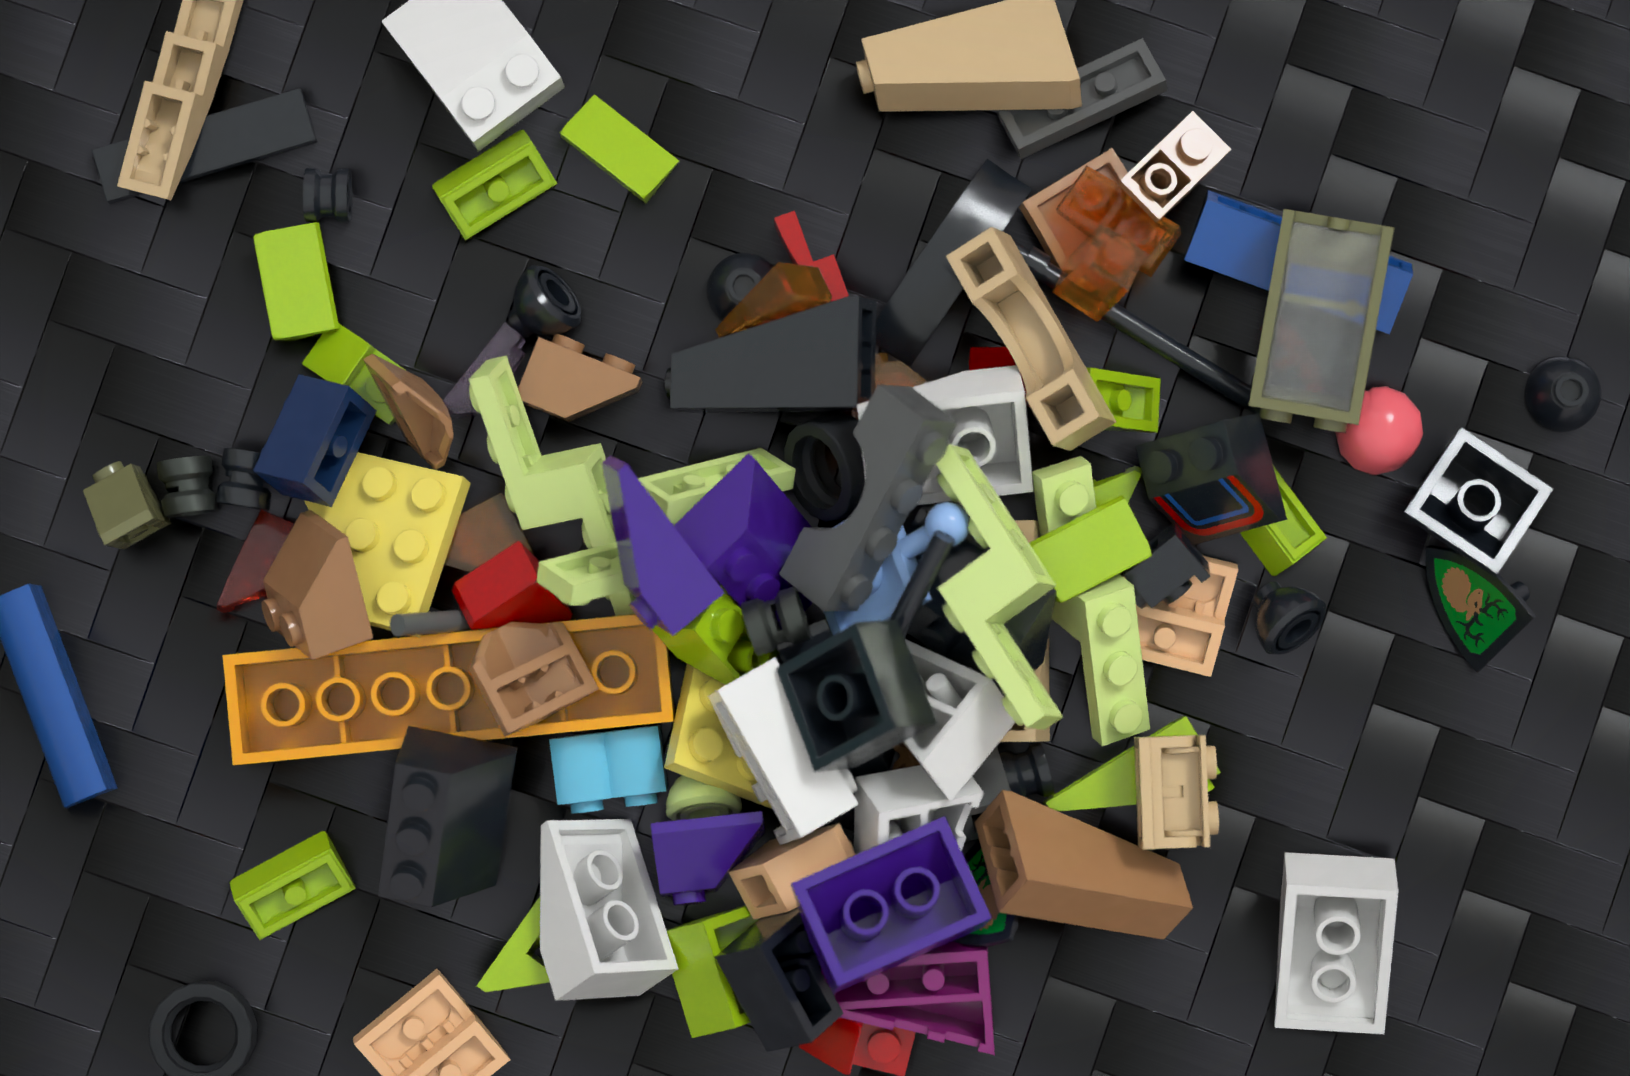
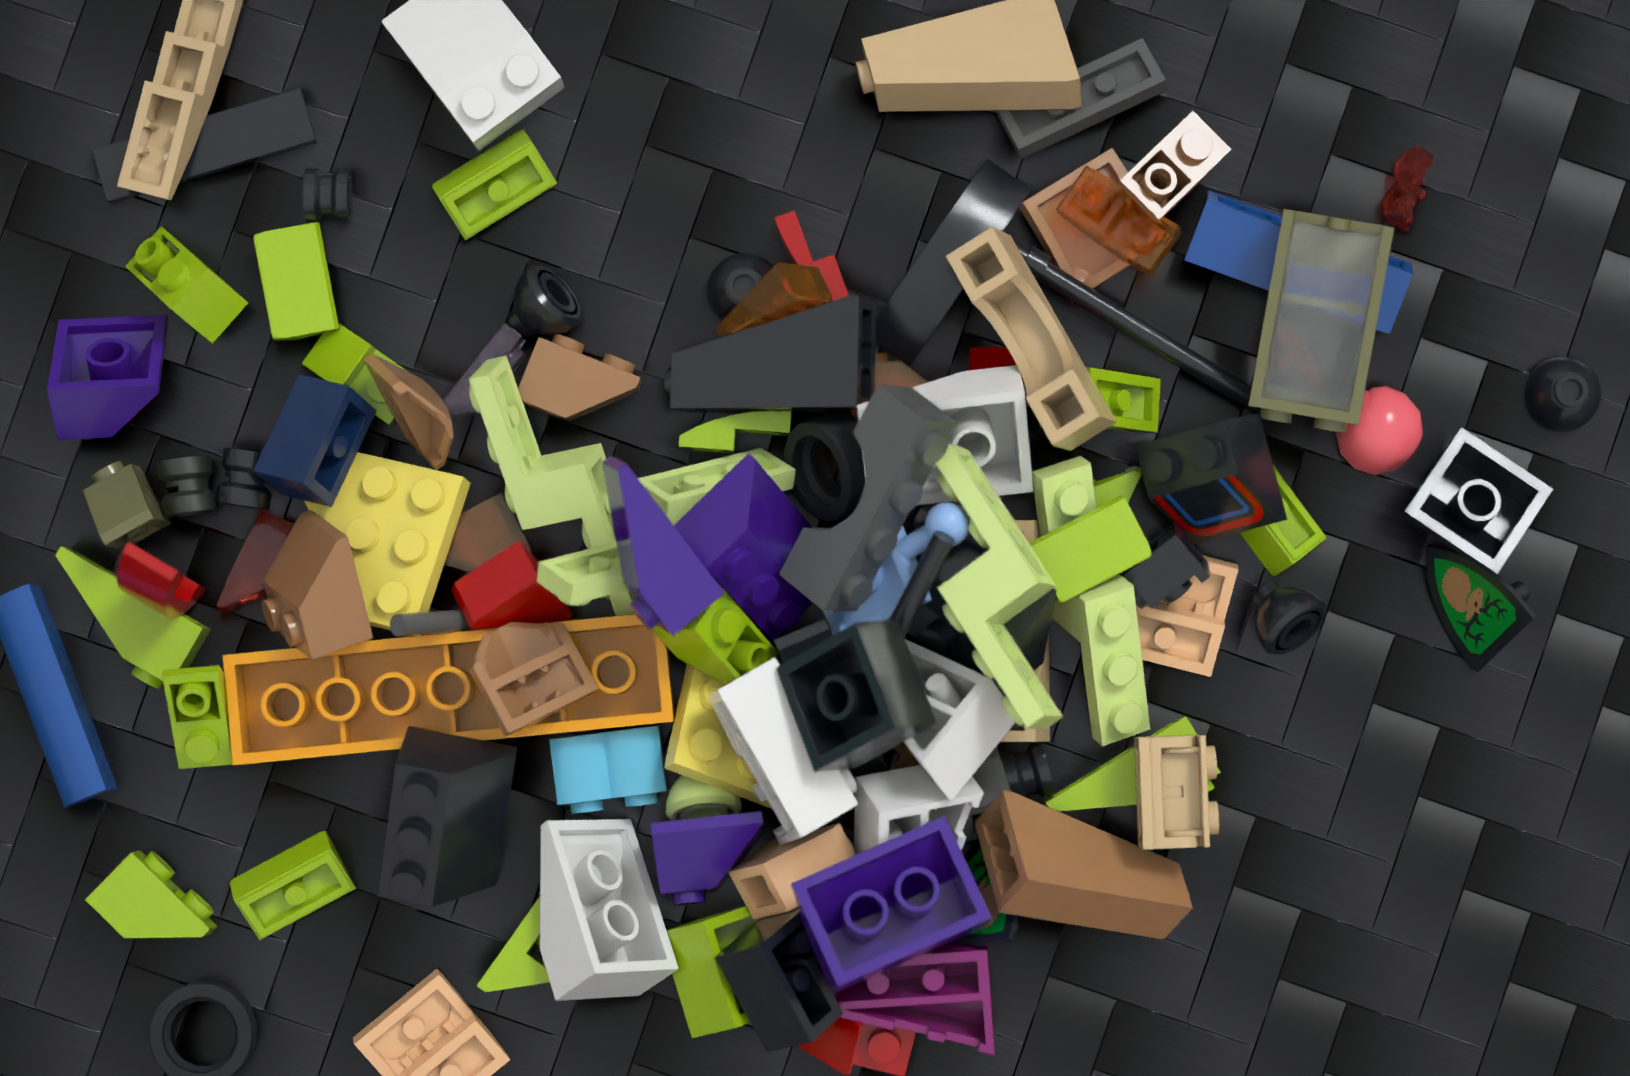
(104, 373): none -> dark purple slope
(134, 628): none -> lime slope
(146, 904): none -> lime slope
(156, 583): none -> red slope
(186, 284): none -> lime slope
(198, 716): none -> lime slope
(619, 148): lime slope -> none
(720, 434): none -> lime slope
(764, 625): pearl dark grey wheel -> none
(1099, 272): clear orange brick -> none
(1335, 942): white slope -> none
(1401, 198): none -> clear red piece

